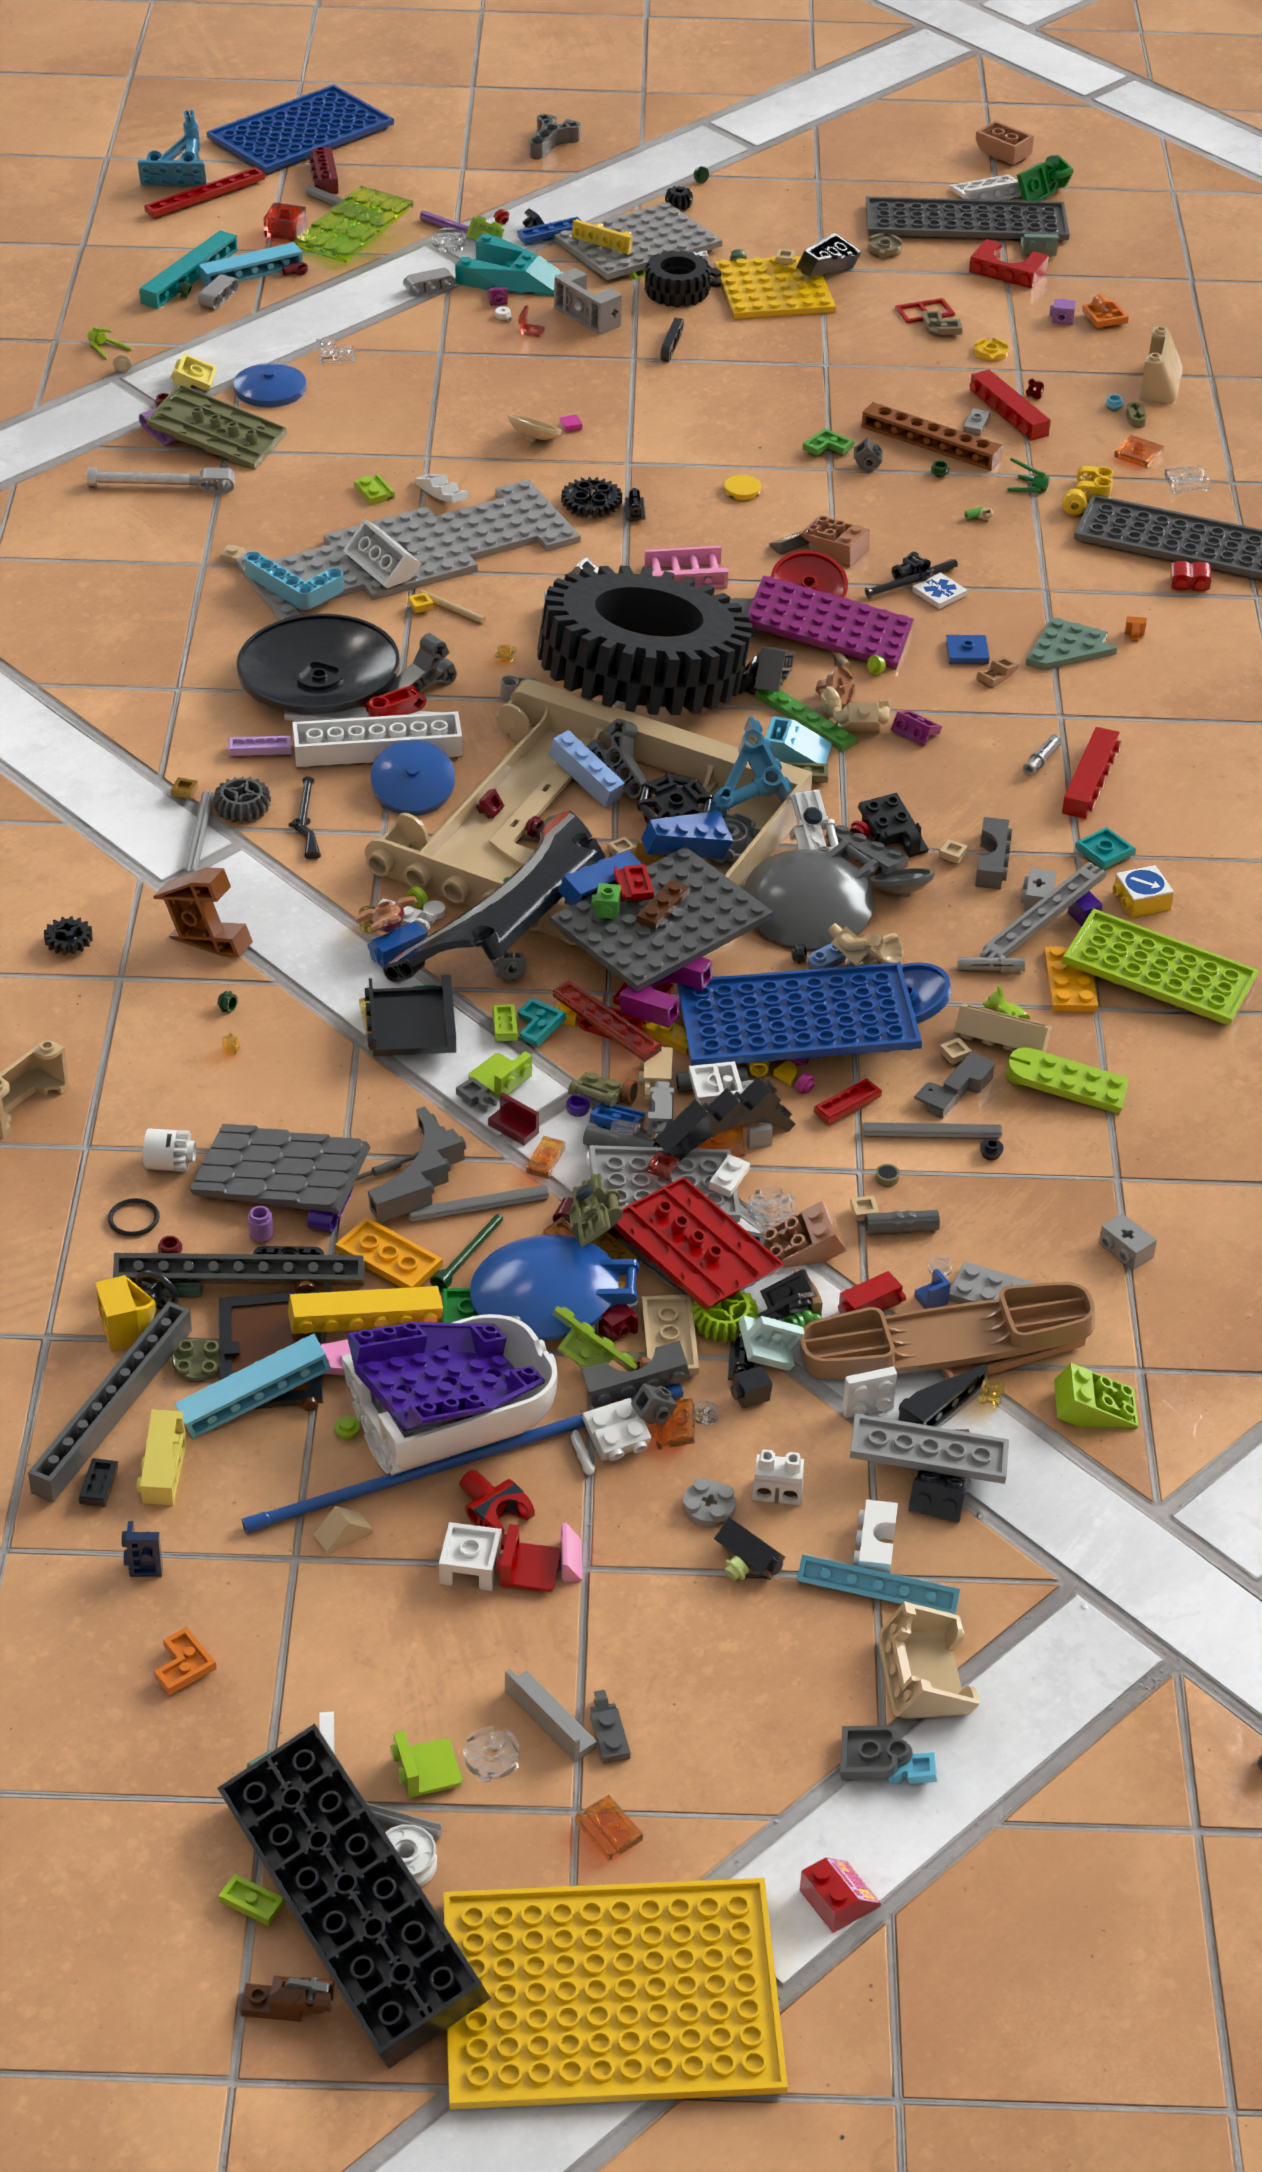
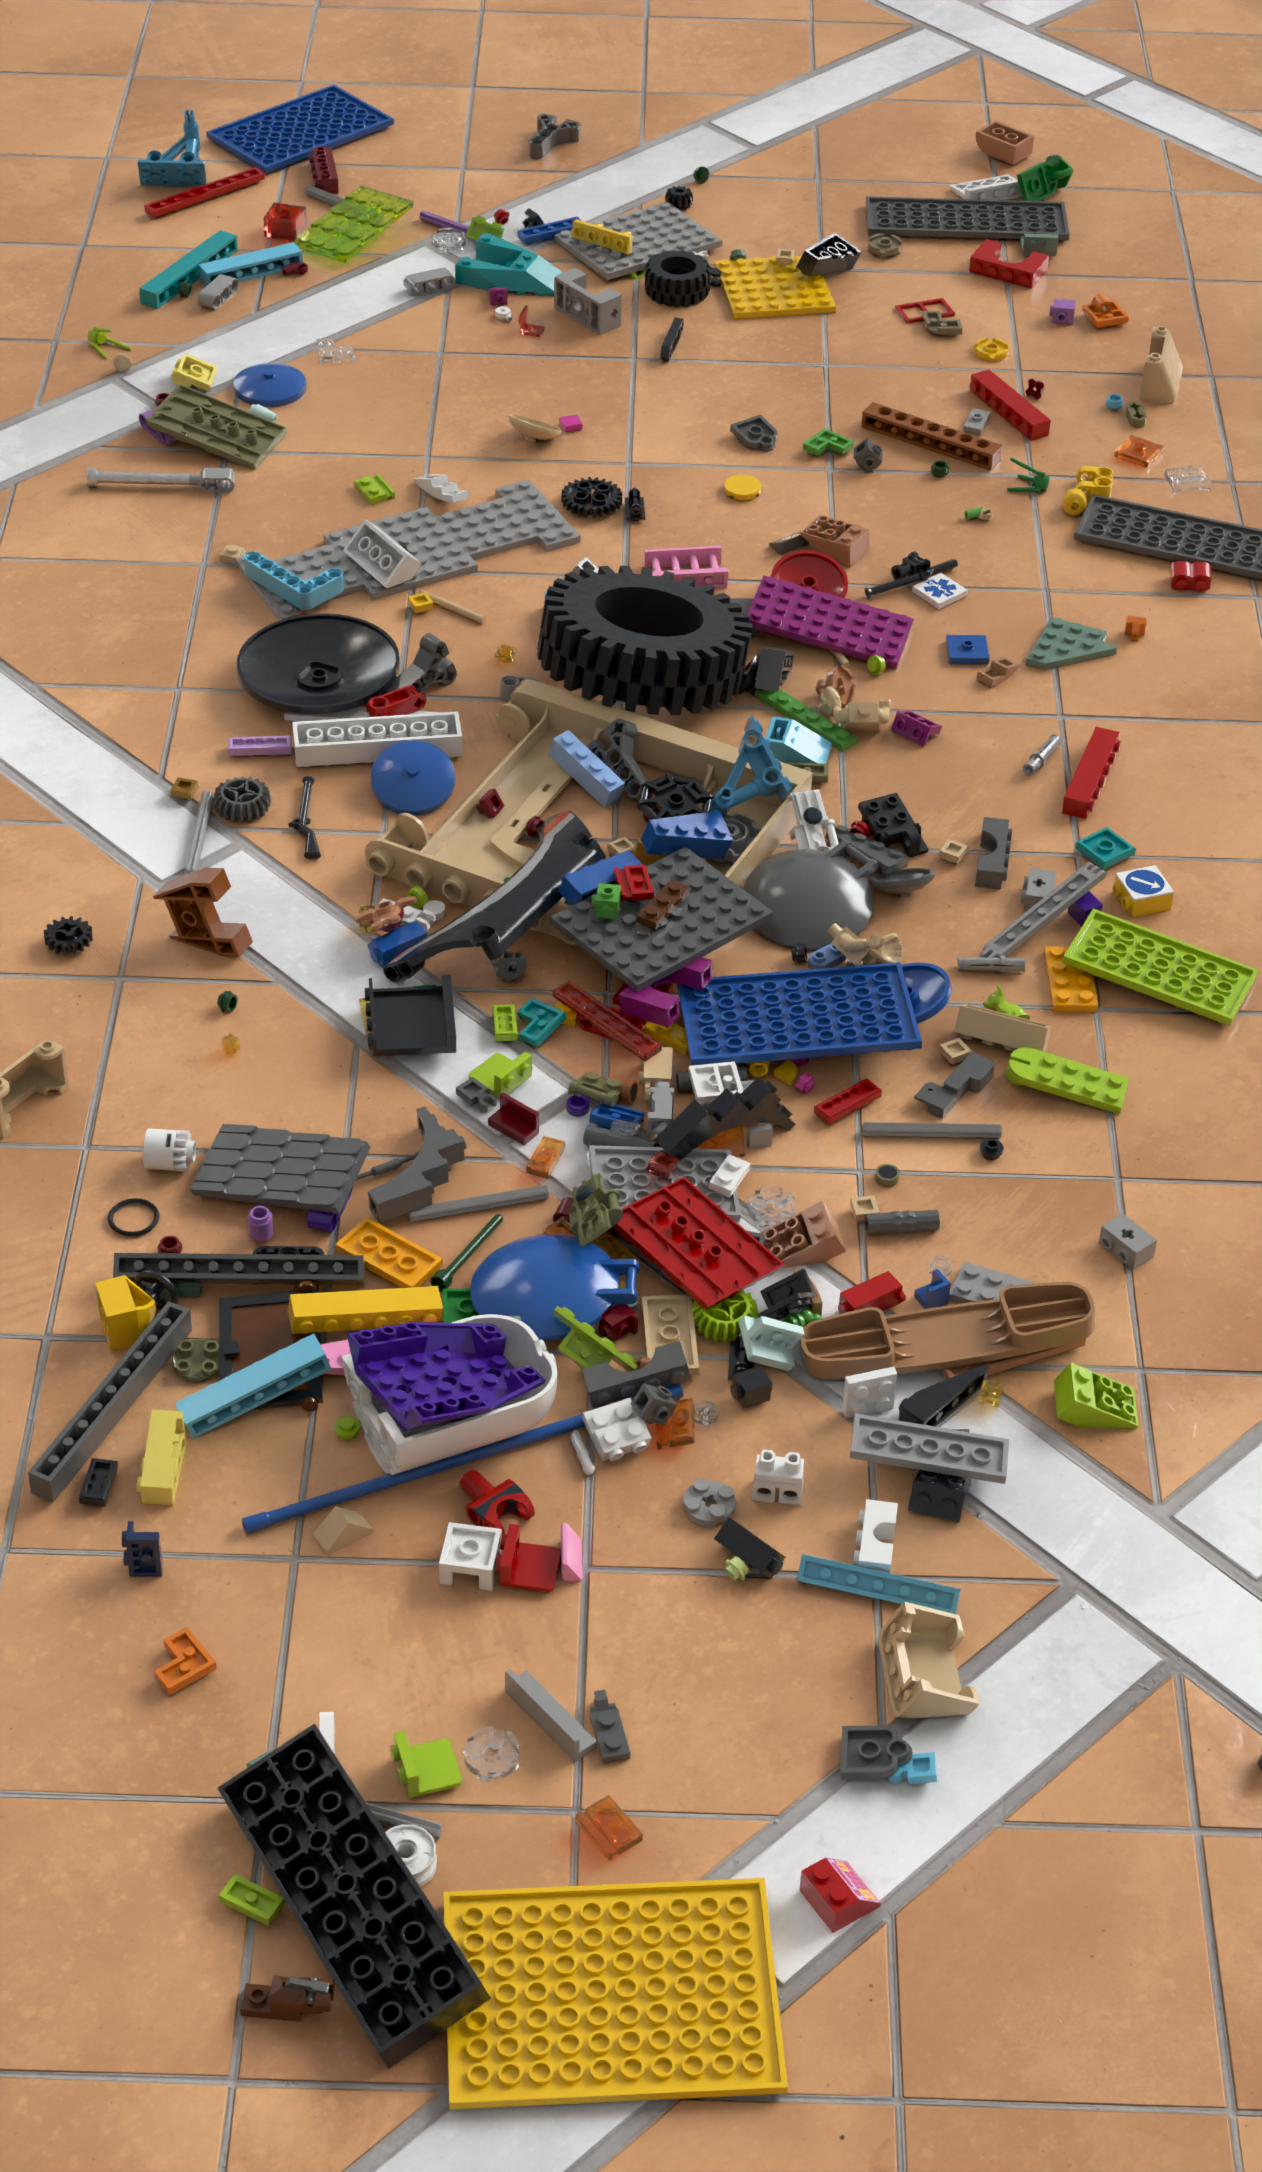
(263, 412): none -> light aqua cone
(755, 433): none -> dark grey plate

